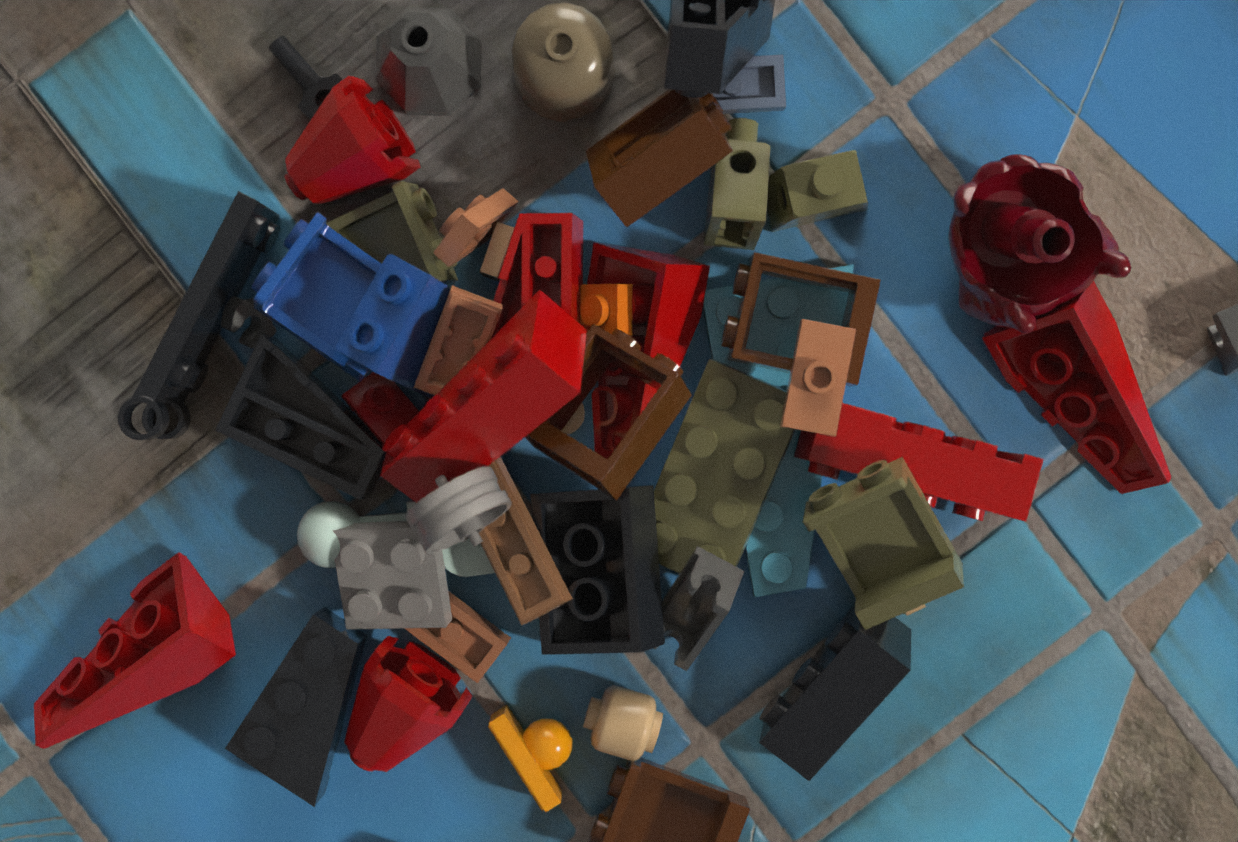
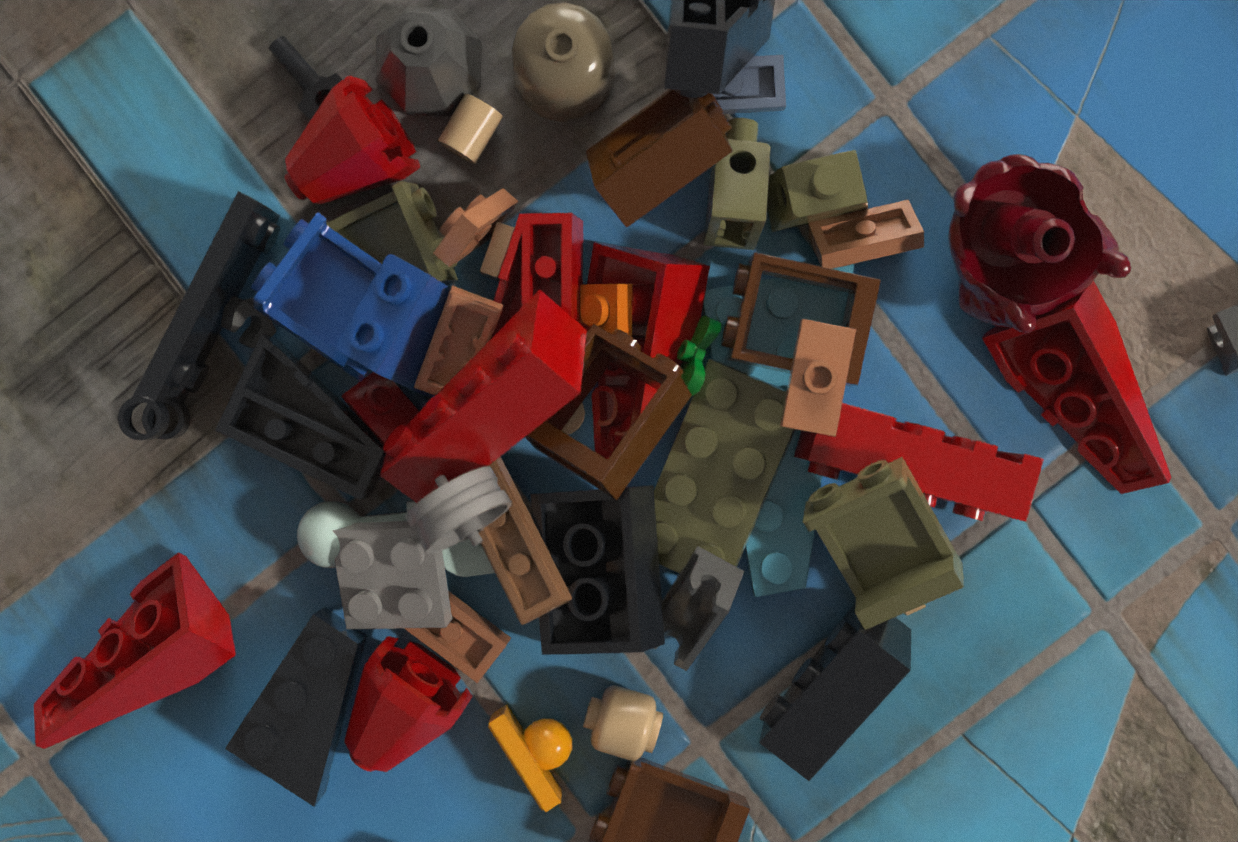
(470, 128): none -> tan piece
(693, 353): none -> green piece
(866, 234): none -> nougat plate

